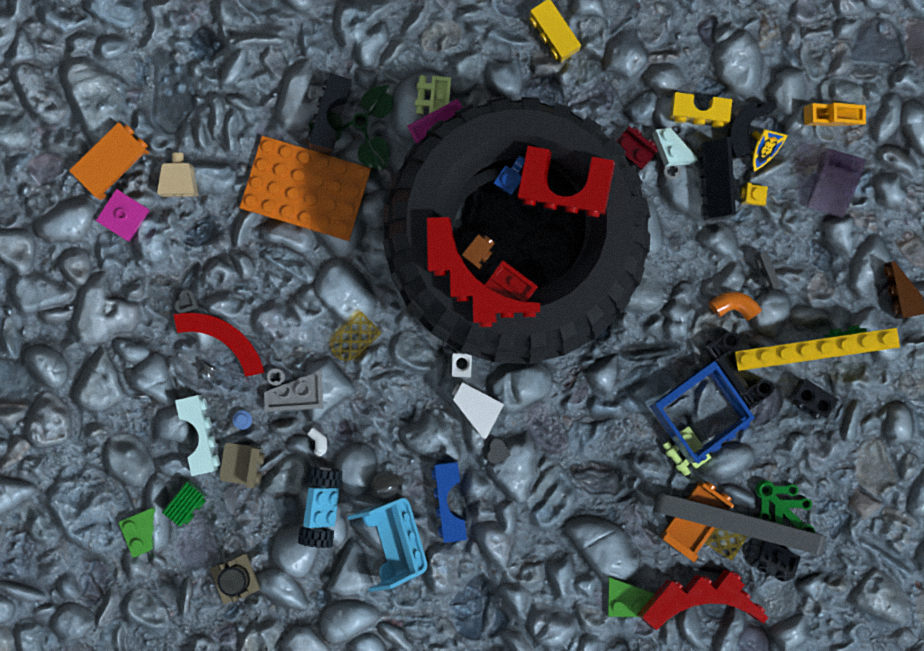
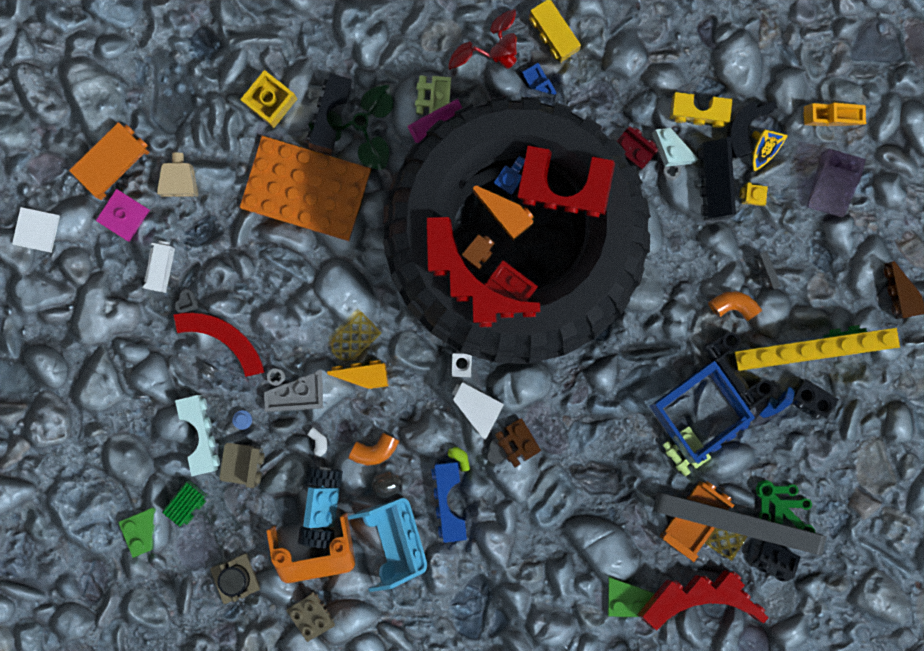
(36, 230): none -> white tile
(159, 267): none -> white window
(269, 99): none -> yellow brick
(311, 617): none -> dark tan hinge
(340, 561): none -> orange windscreen
(365, 376): none -> light orange slope
(374, 454): none -> orange cylinder
(461, 456): none -> lime arm
(502, 51): none -> red plant
(507, 213): none -> orange slope
(522, 440): none -> reddish brown plate
(537, 80): none -> blue slope
(775, 406): none -> blue slope

